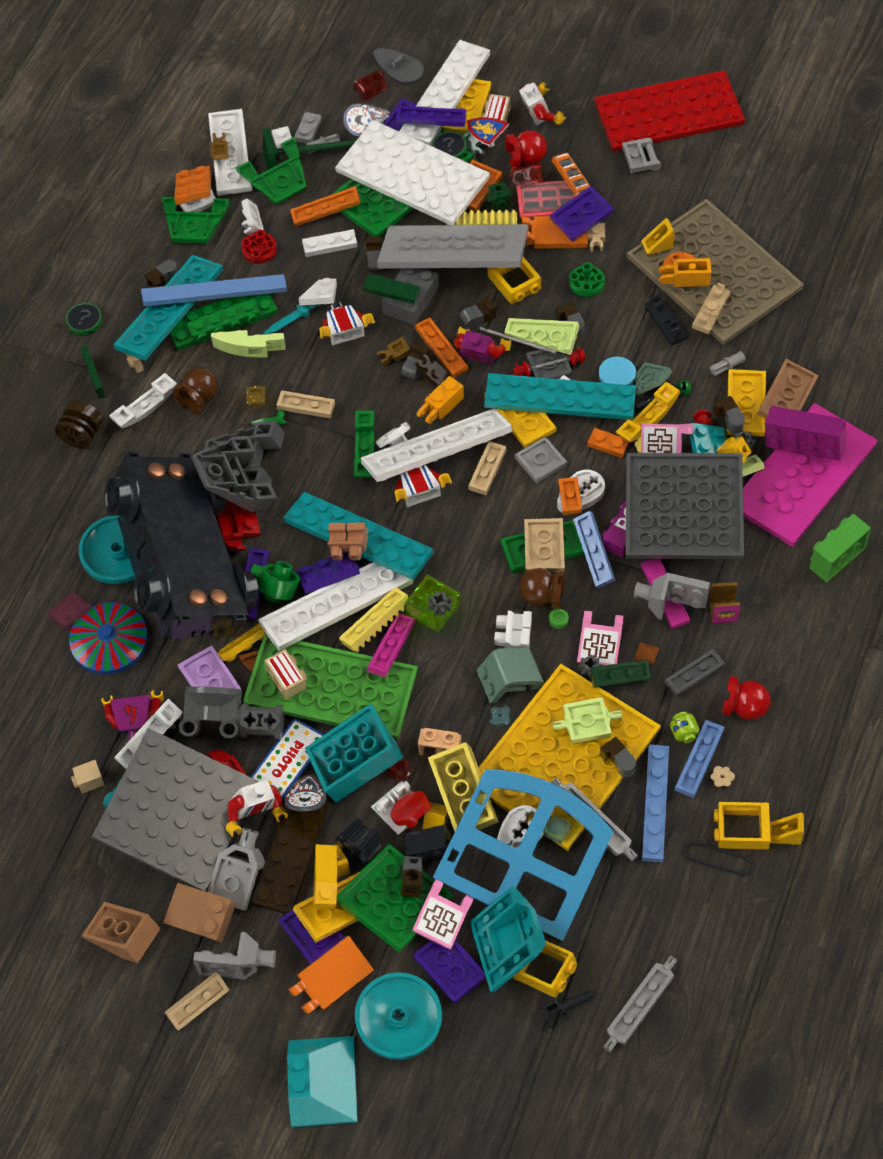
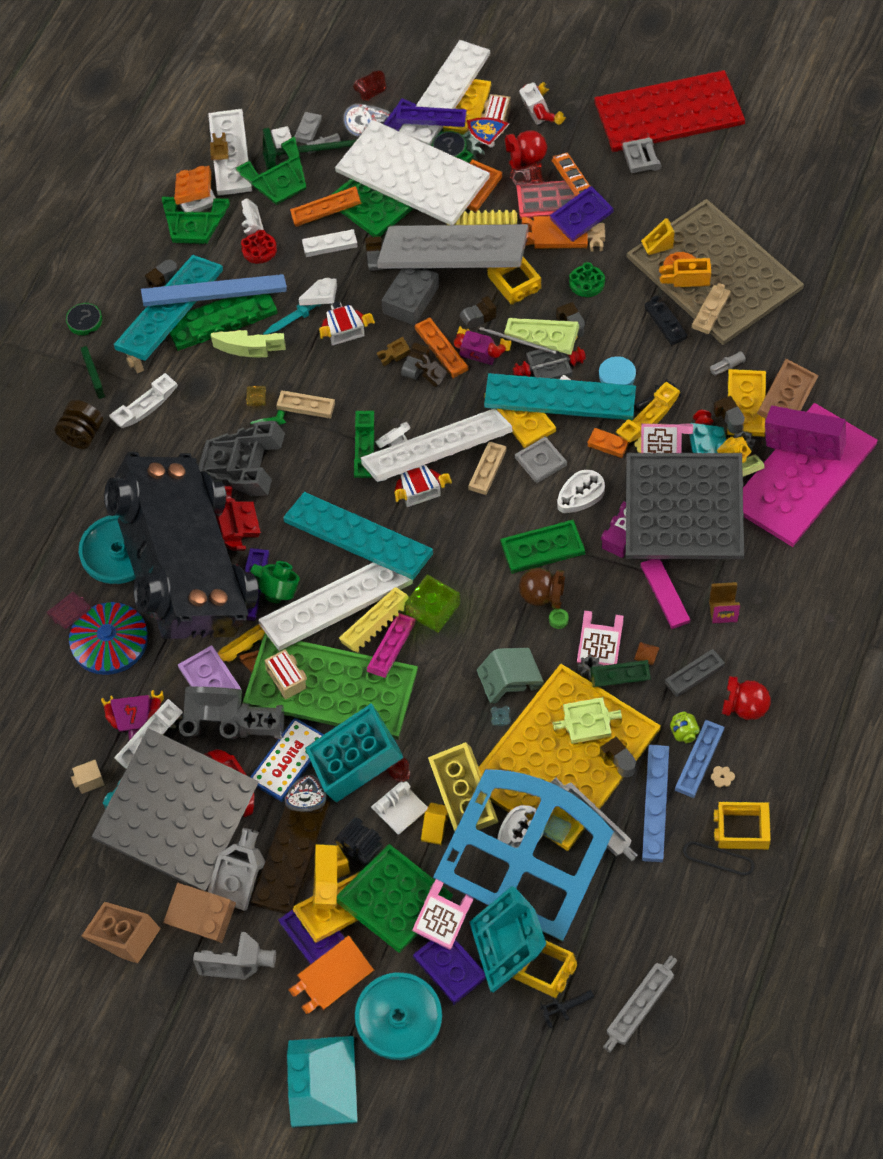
(196, 389): reddish brown tile -> none
(196, 1001): tan plate -> none
(223, 474): dark grey wedge -> none
(253, 800): torso -> none
(326, 573): dark purple plate -> none
(347, 538): nougat hips -> none
(391, 288): dark green tile -> none
(399, 65): dark grey shield -> none
(410, 809): red tile -> none
(411, 876): dark brown leg -> none
(428, 843): black brick -> none
(437, 739): light nougat window -> none
(439, 603): dark grey gear -> none
(442, 400): light orange hinge -> none
(498, 196): dark green brick -> none
(517, 630): white hips -> none
(544, 544): tan plate -> none
(570, 496): orange plate -> none
(594, 549): medium blue plate -> none
(650, 376): sand green plate -> none
(673, 588): light grey plate -> none
(688, 387): green hinge -> none
(787, 830): yellow slope -> none
(839, 547): bright green brick -> none

